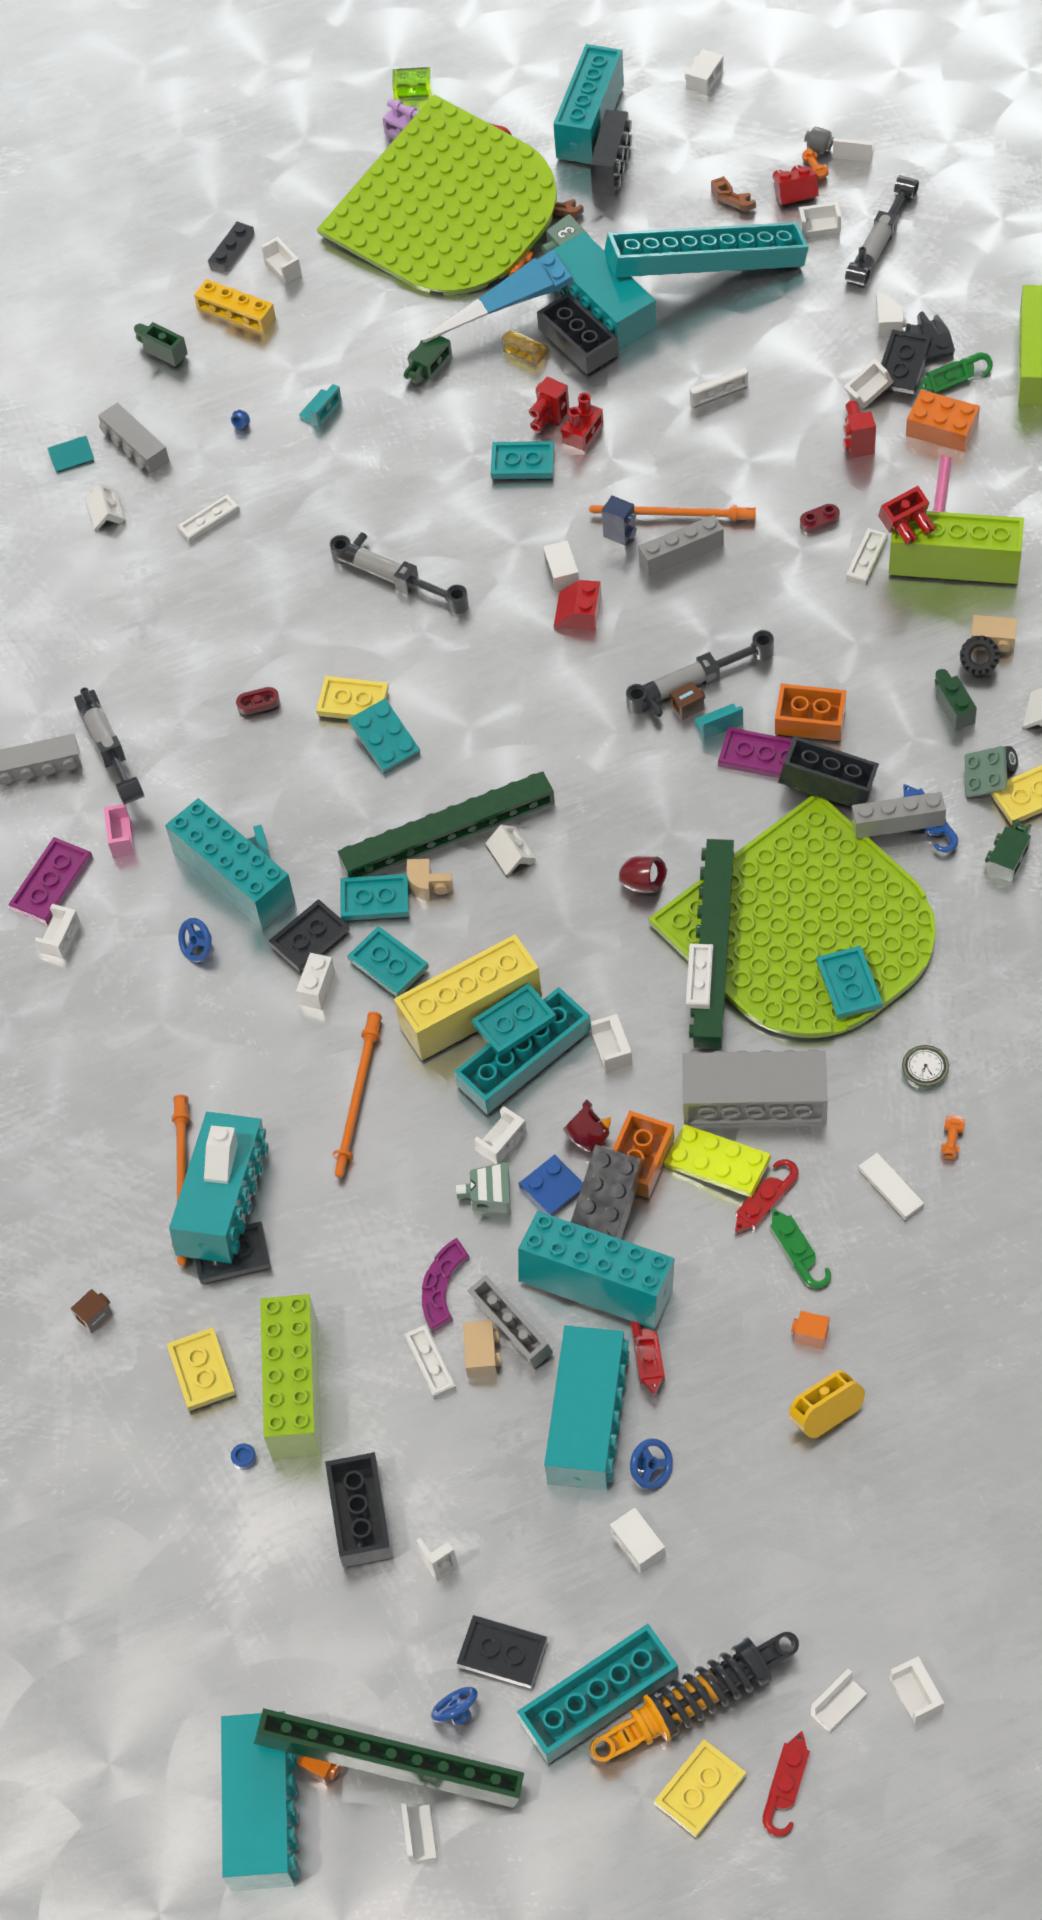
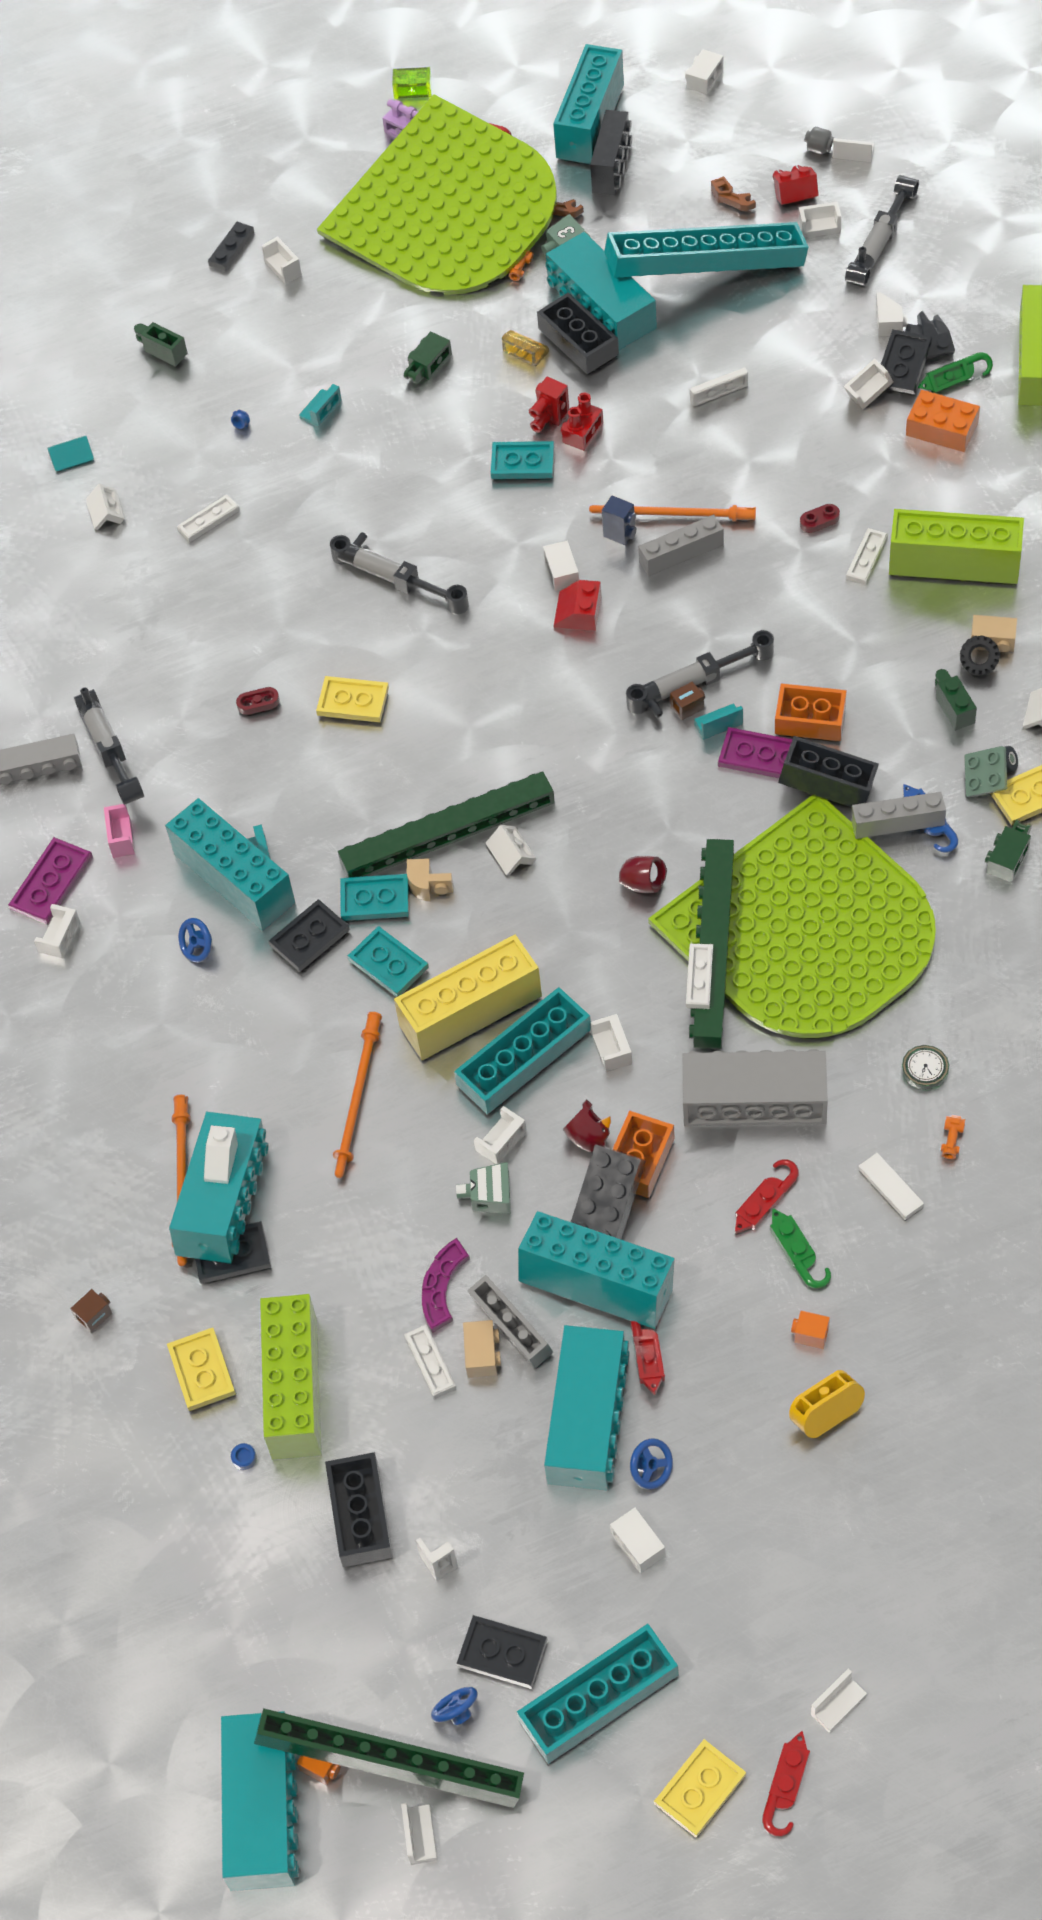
(133, 438): light grey brick -> none
(234, 306): yellow brick -> none
(315, 981): white brick -> none
(384, 735): teal plate -> none
(513, 1019): teal plate -> none
(530, 281): dark azure plate -> none
(552, 1186): blue plate -> none
(696, 1694): black piece -> none
(717, 1160): neon yellow plate -> none
(810, 157): orange bar -> none
(849, 982): teal plate -> none
(859, 431): red brick -> none
(904, 509): red brick -> none
(916, 1690): white panel -> none
(942, 484): bright pink axle -> none

